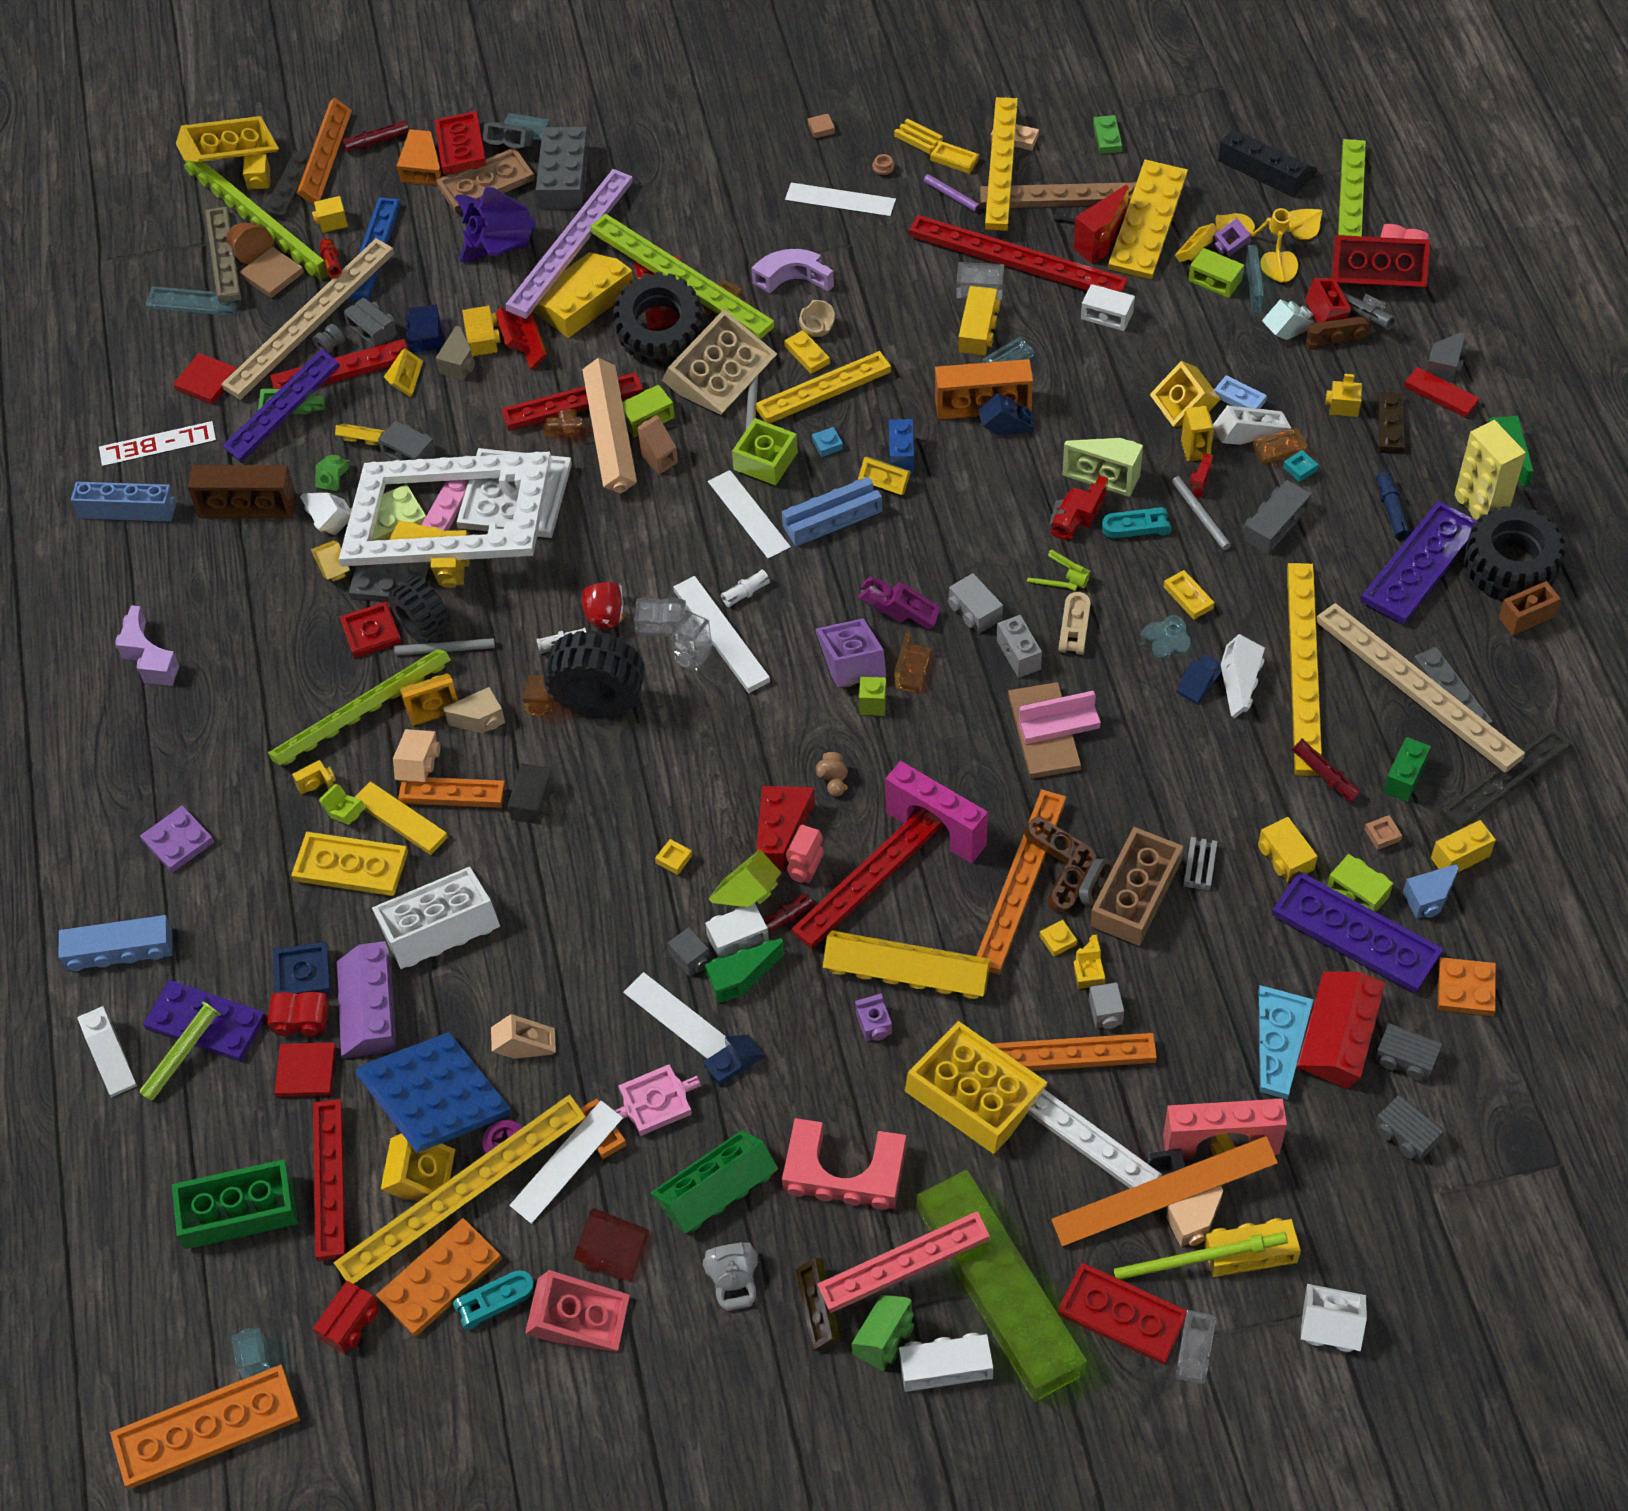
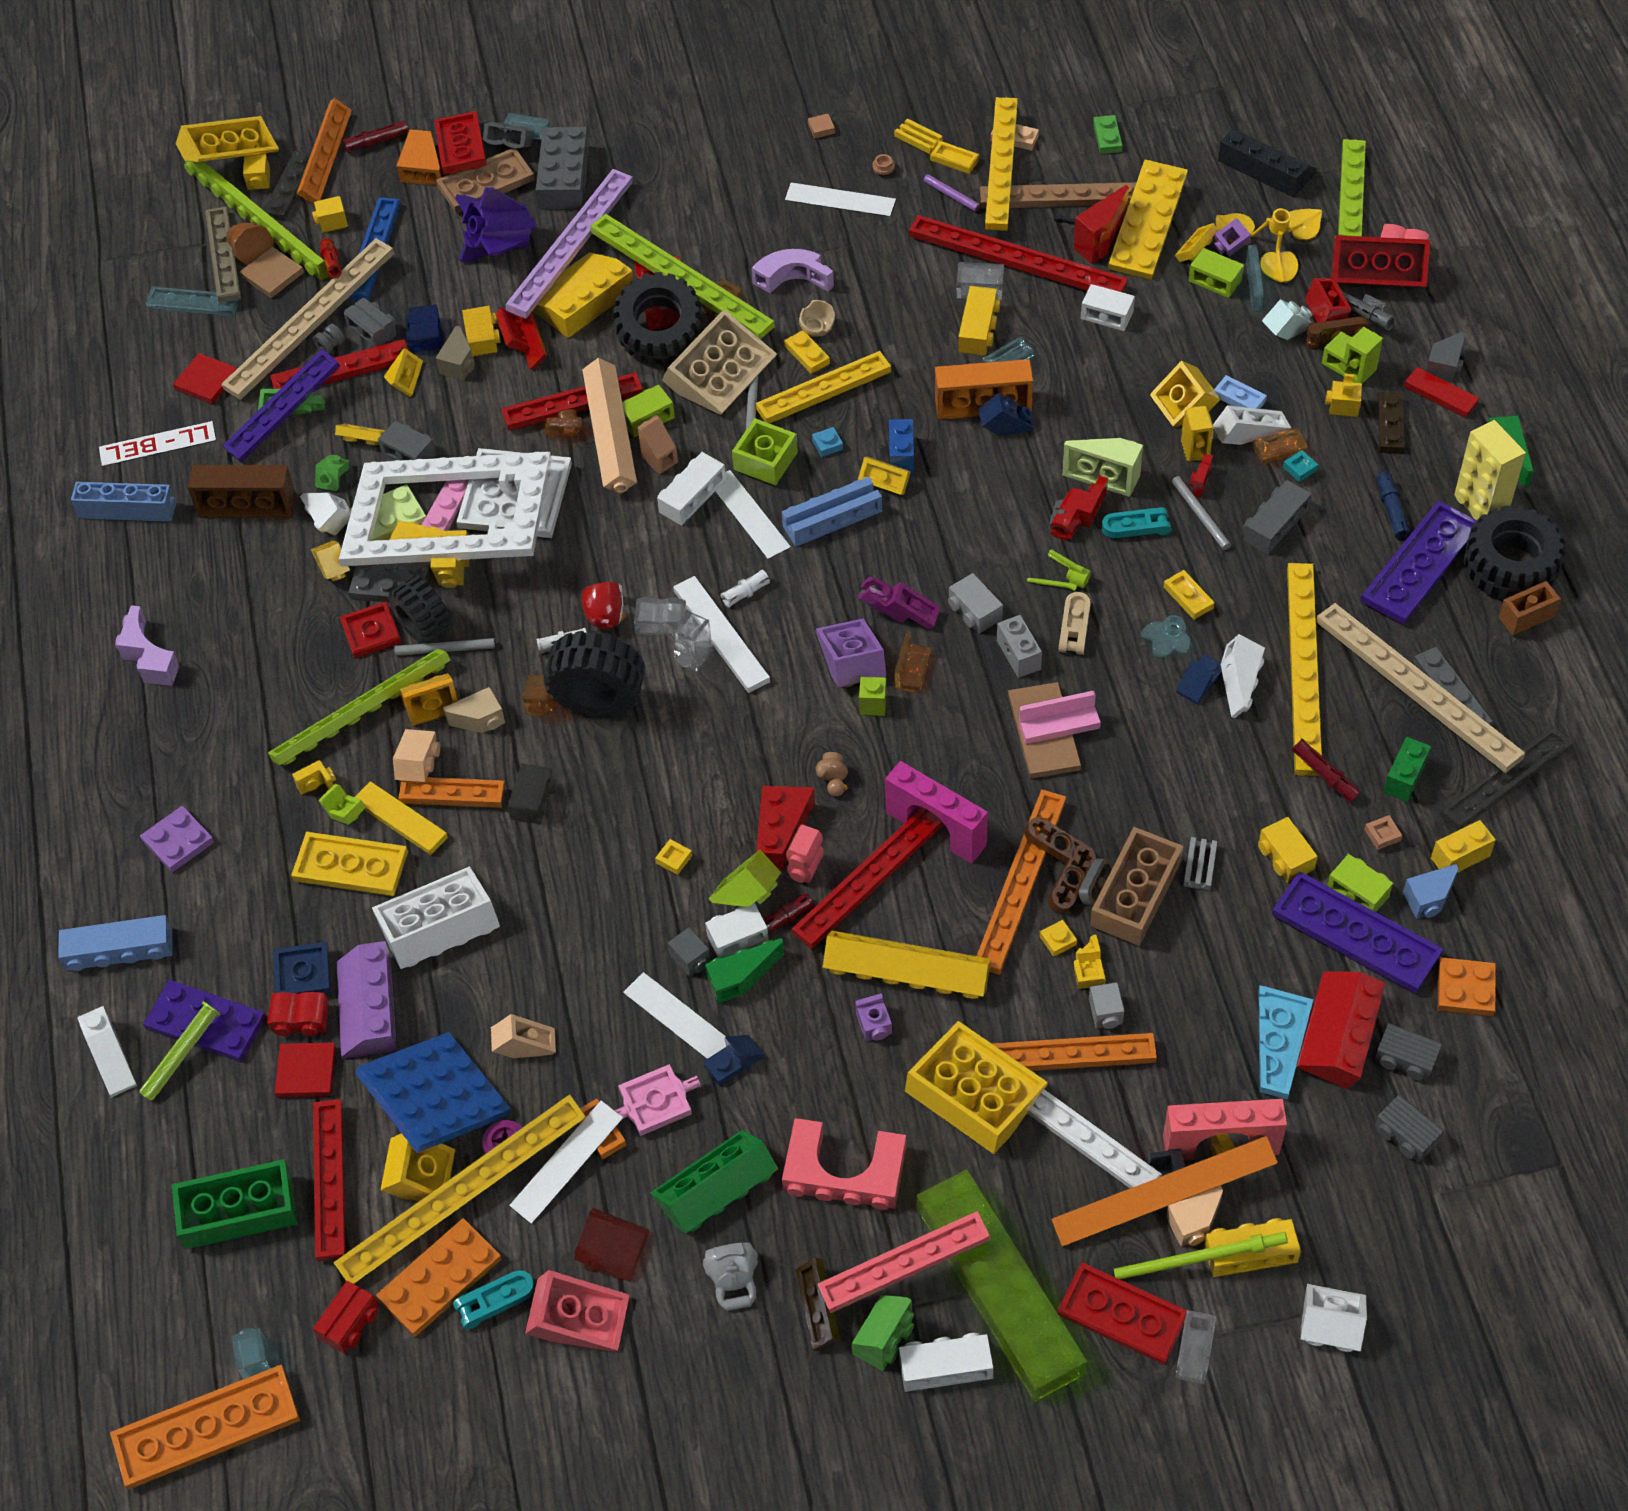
(691, 488): none -> white brick
(1354, 354): none -> lime brick

